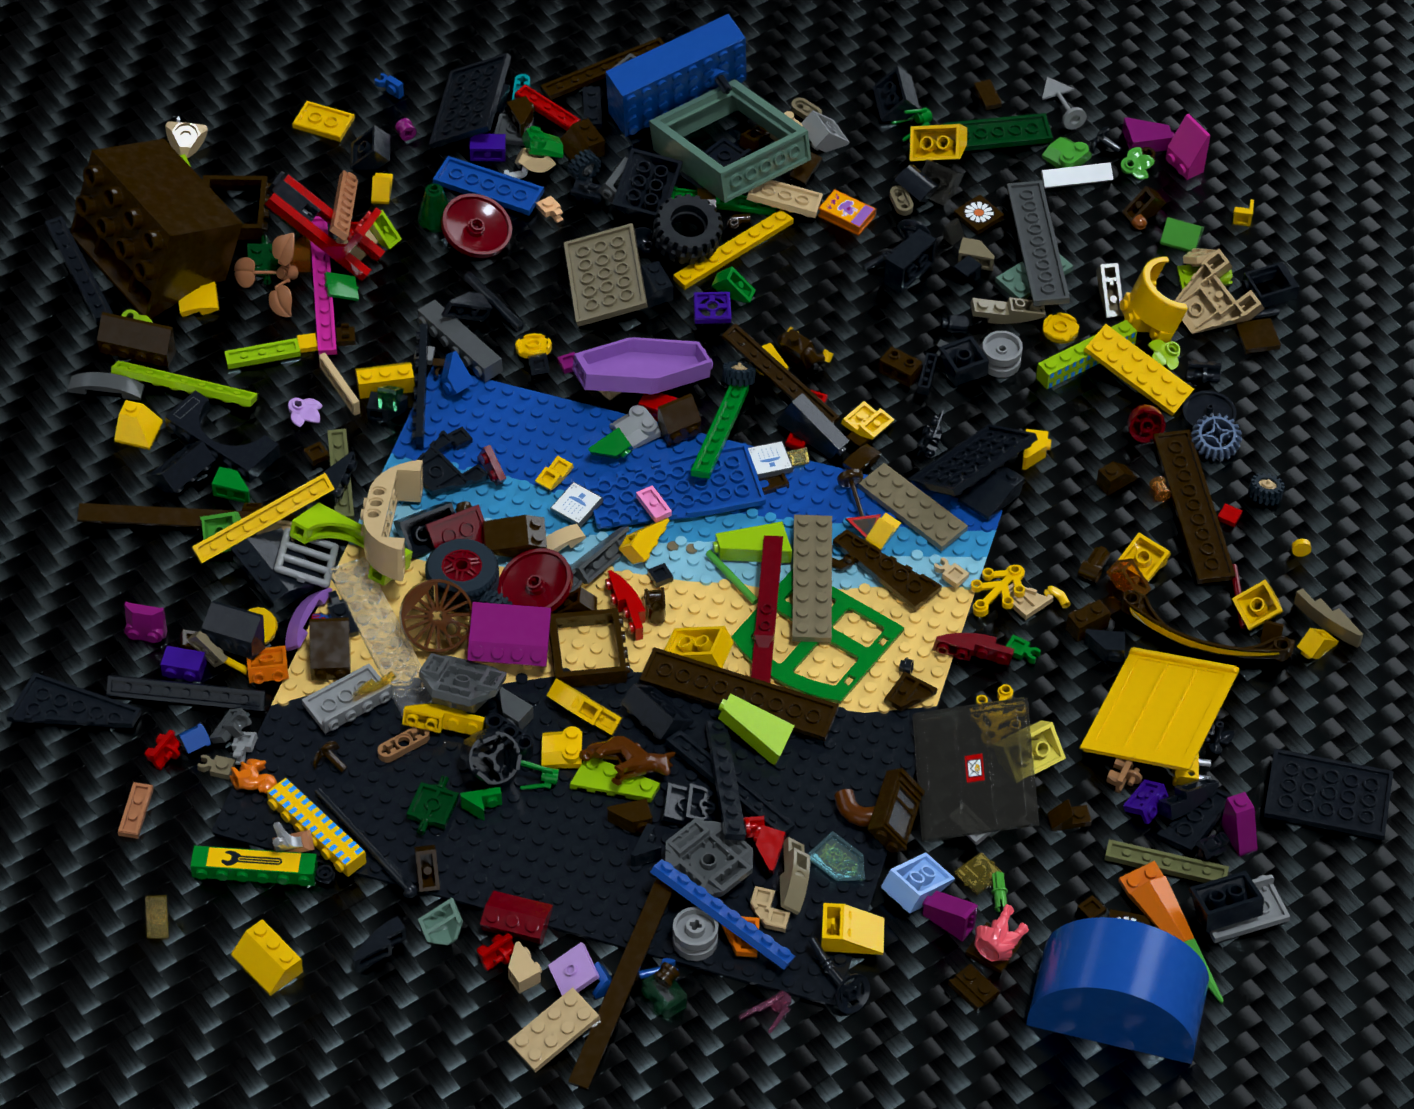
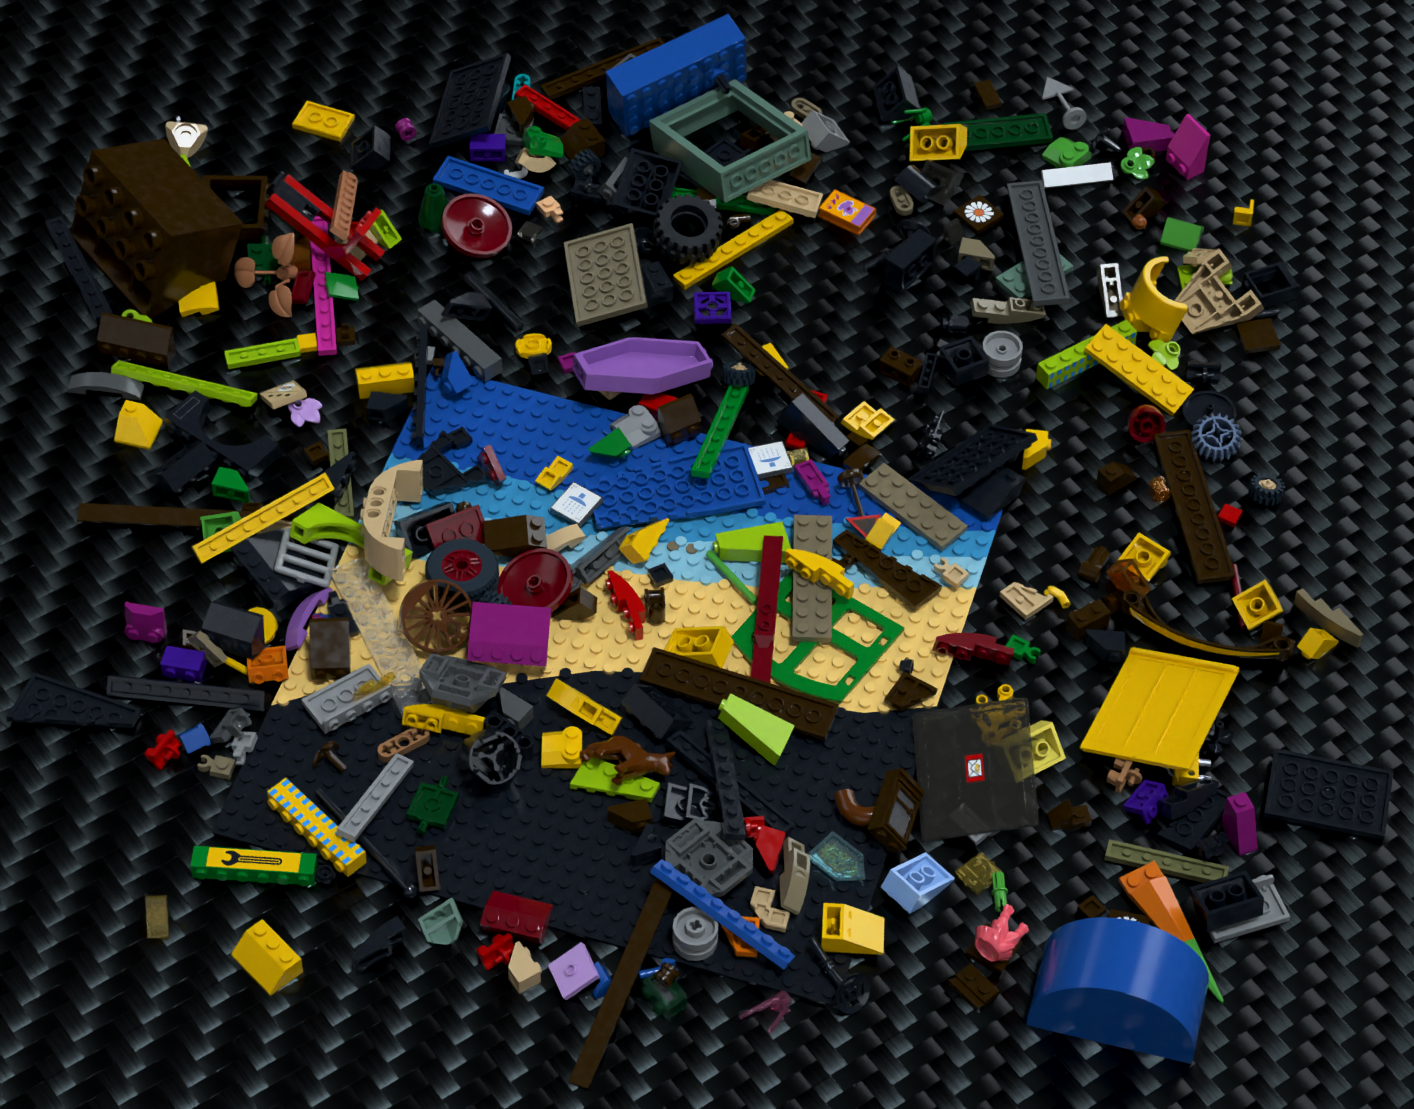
(135, 810): nougat tile -> none
(250, 779): orange animal -> none
(283, 394): none -> tan tile
(294, 842): piece -> none
(302, 287): none -> dark red tile
(339, 384): tan tile -> none
(375, 797): none -> light grey plate
(381, 188): yellow slope -> none
(389, 397): clear green slope -> none
(393, 85): blue plate -> none
(477, 800): green slope -> none
(529, 231): none -> clear smoke tile
(549, 775): green plant -> none
(554, 1029): tan plate -> none
(589, 676): dark brown window -> none
(653, 504): bright pink plate -> none
(800, 349): dark brown torso -> none
(813, 480): none -> magenta hinge
(816, 567): none -> yellow slope
(951, 913): magenta slope -> none
(1013, 574): yellow plant -> none
(1060, 328): yellow tile -> none
(1301, 547): yellow tile -> none

